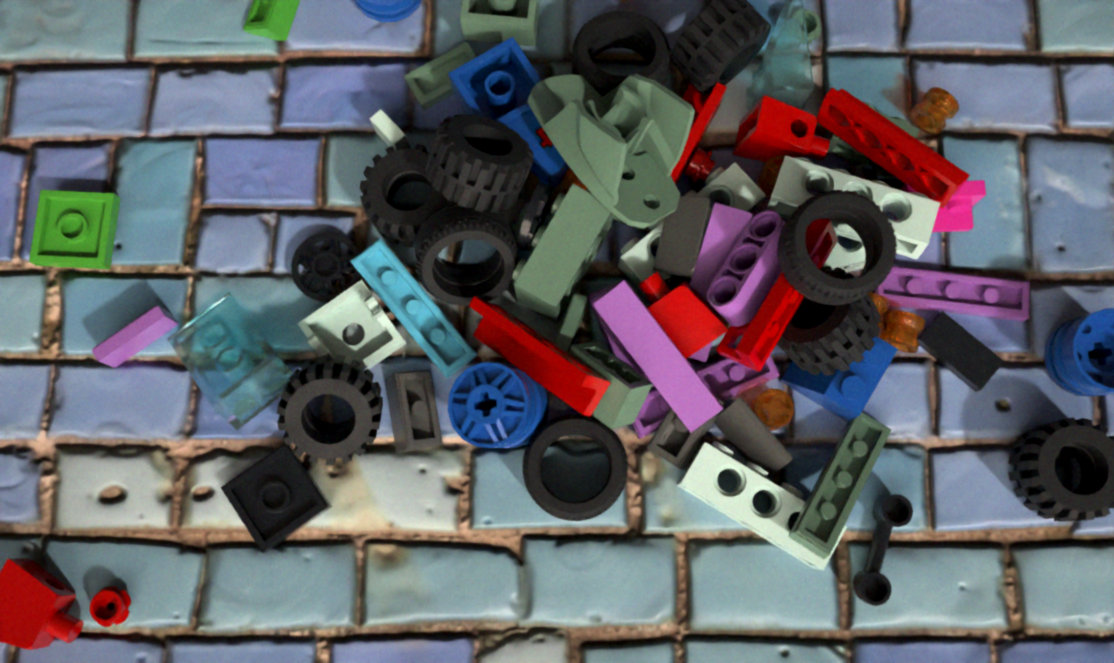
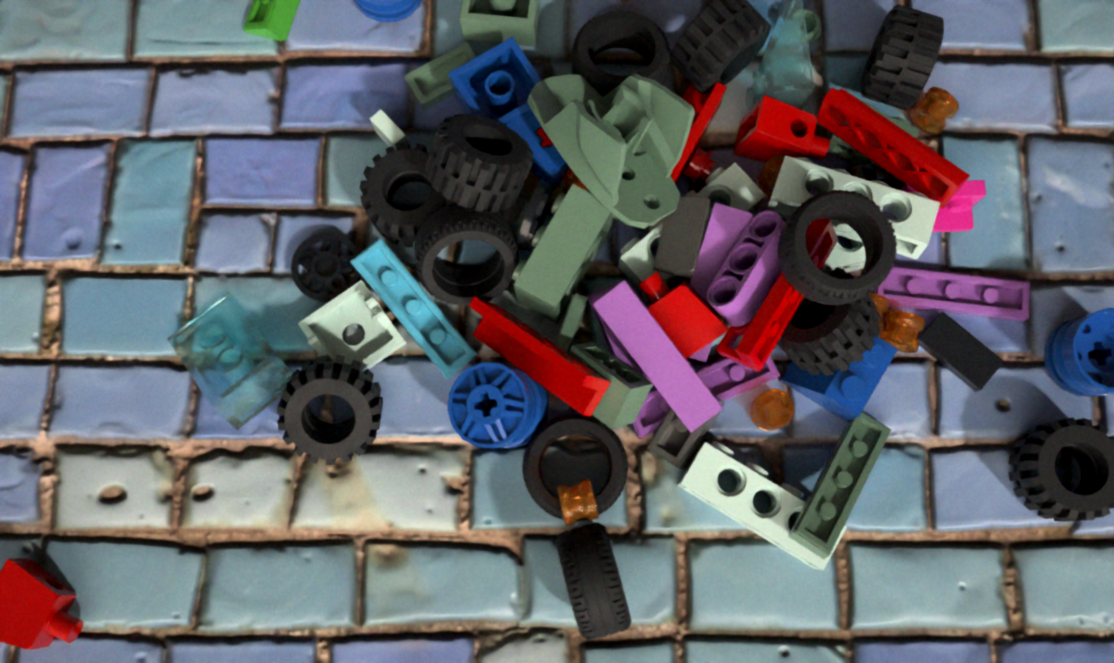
(75, 229): bright green plate -> none
(100, 606): red plate -> none
(135, 336): medium lavender tile -> none
(276, 497): black tile -> none
(413, 410): dark grey slope -> none
(577, 502): none -> clear orange wheel
(593, 581): none -> black tyre
(752, 437): dark grey slope -> none
(870, 584): black bar -> none
(902, 57): none -> black tyre

